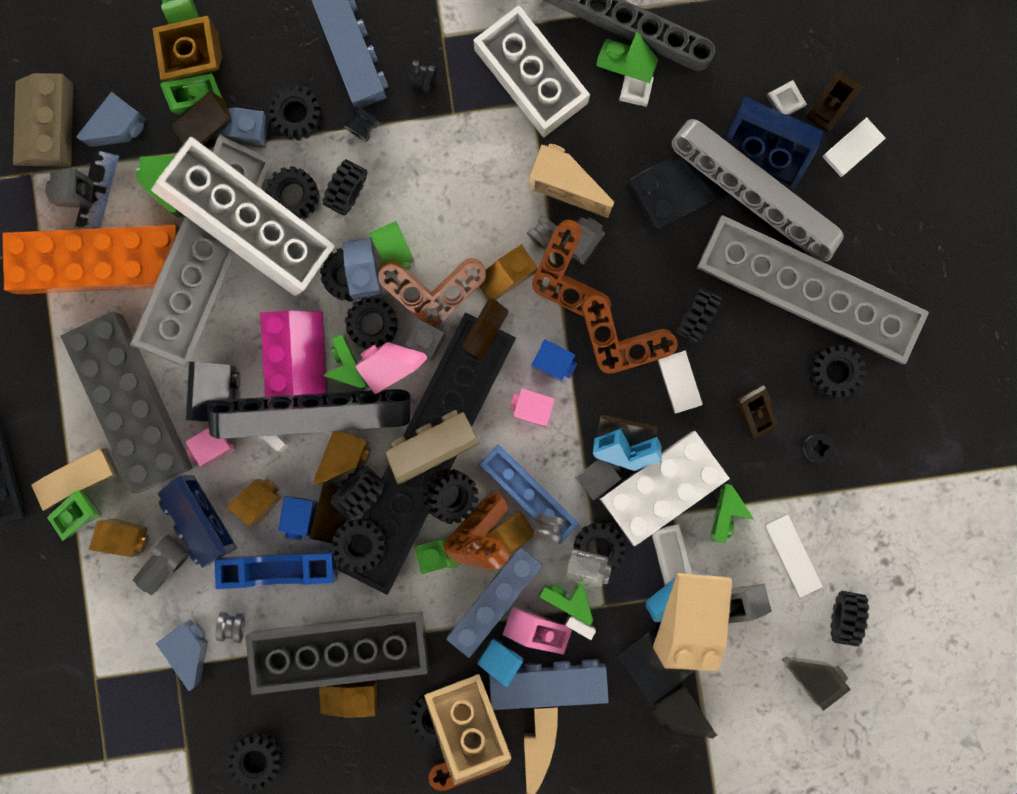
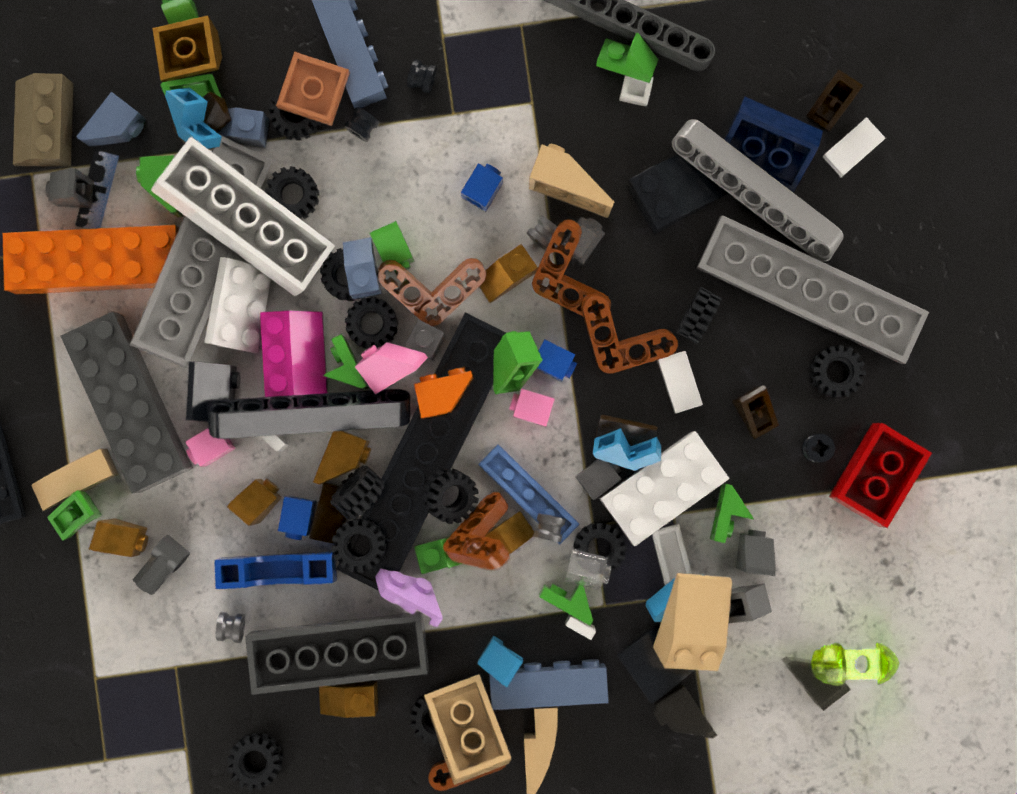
(186, 652): sand blue slope -> none
(188, 116): none -> dark azure slope
(196, 520): dark blue slope -> none
(236, 306): none -> white plate
(313, 88): none -> nougat plate
(344, 187): black tyre -> none
(409, 594): none -> lavender wing
(431, 446): dark tan slope -> none
(441, 395): none -> orange slope
(482, 186): none -> blue brick
(485, 328): dark brown slope -> none
(494, 601): sand blue brick -> none
(514, 361): none -> bright green slope
(531, 71): white brick -> none
(537, 631): bright pink slope -> none
(756, 553): none -> dark grey slope
(787, 99): white tile -> none
(794, 556): white sticker -> none
(836, 665): none -> clear neon green piece
(849, 618): black tyre -> none
(880, 475): none -> red brick

